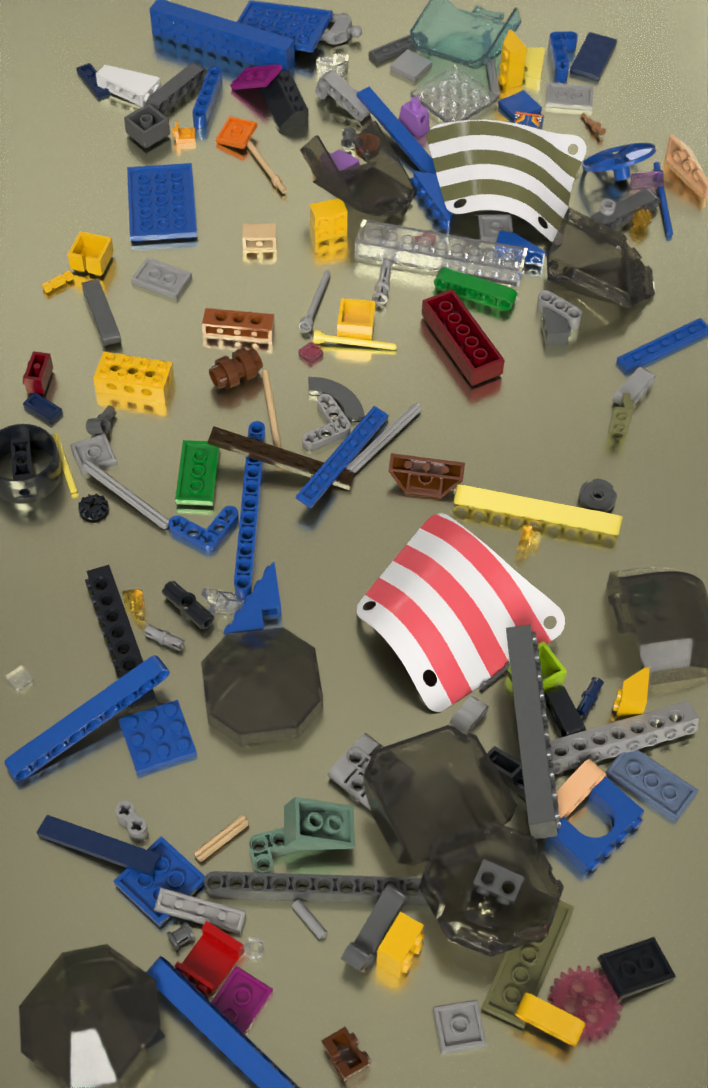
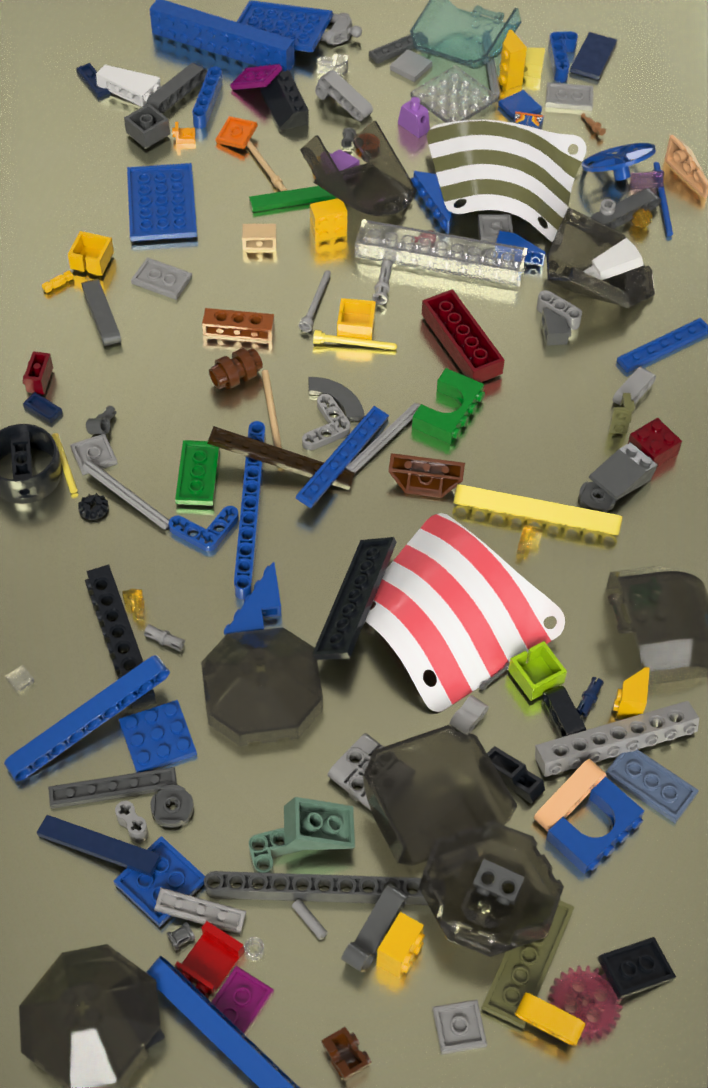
(111, 787): none -> dark grey tile
(133, 377): yellow brick -> none
(176, 817): none -> dark grey plate
(195, 611): black piece -> none
(221, 602): clear brick -> none
(221, 838): tan axle -> none
(289, 198): none -> green tile
(310, 352): clear pink tile -> none
(354, 599): none -> black plate
(396, 130): blue tile -> none
(448, 425): none -> green arch
(475, 288): green beam -> none
(533, 732): dark grey brick -> none
(615, 261): none -> white piece
(624, 471): none -> dark grey slope
(656, 441): none -> dark red brick

